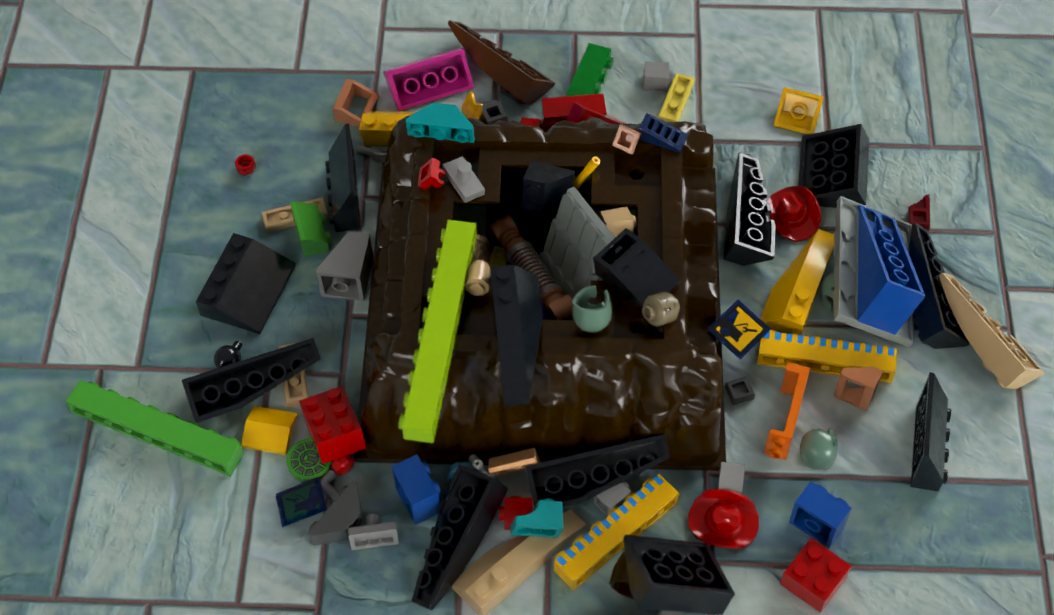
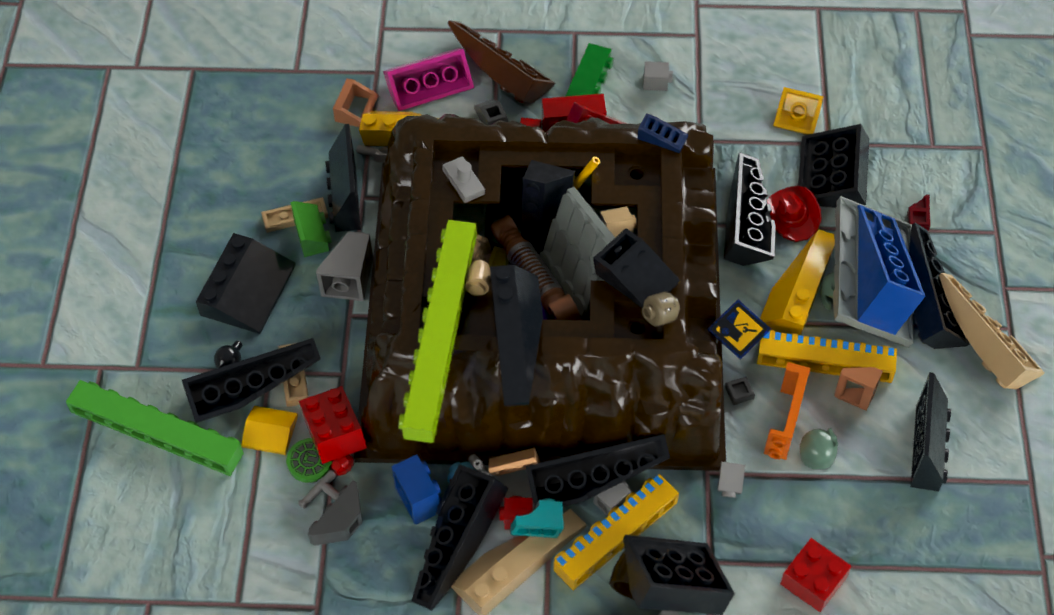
(245, 164): red tile -> none
(301, 502): piece -> none
(373, 534): light grey tile -> none
(430, 174): red tile -> none
(441, 123): teal slope -> none
(470, 108): yellow plate -> none
(591, 316): sand green helmet -> none
(626, 139): nougat slope -> none
(676, 98): light yellow tile -> none
(723, 519): red hat -> none
(820, 514): blue brick -> none

